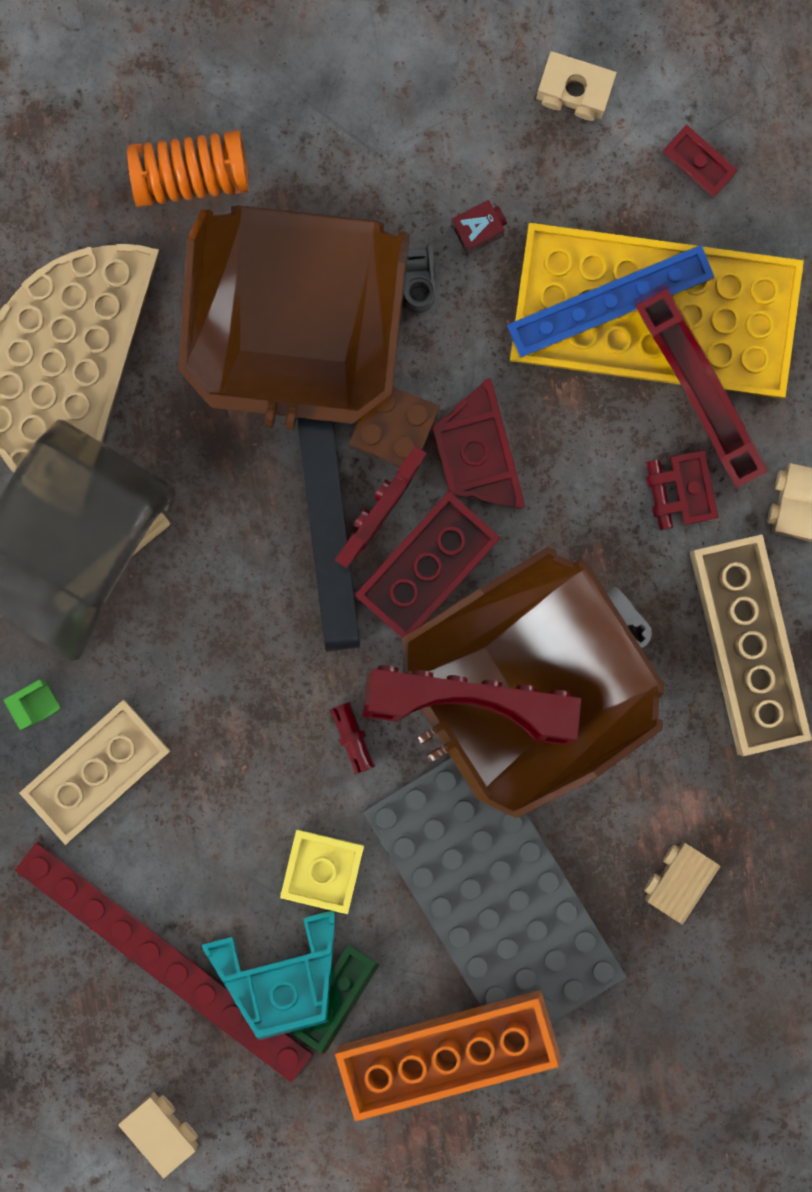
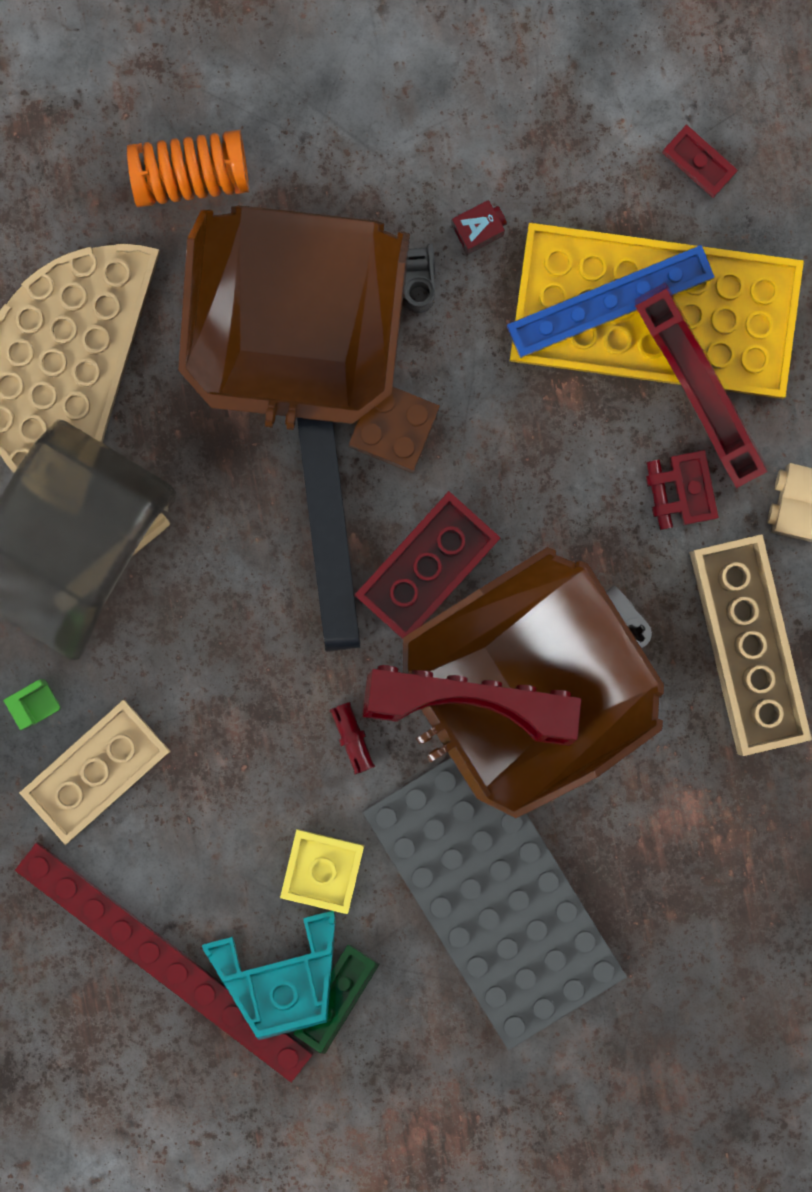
(159, 1134): tan brick -> none
(387, 497): dark red wing -> none
(448, 1055): orange brick -> none
(477, 451): dark red wing -> none
(565, 70): tan brick -> none
(681, 881): tan brick -> none

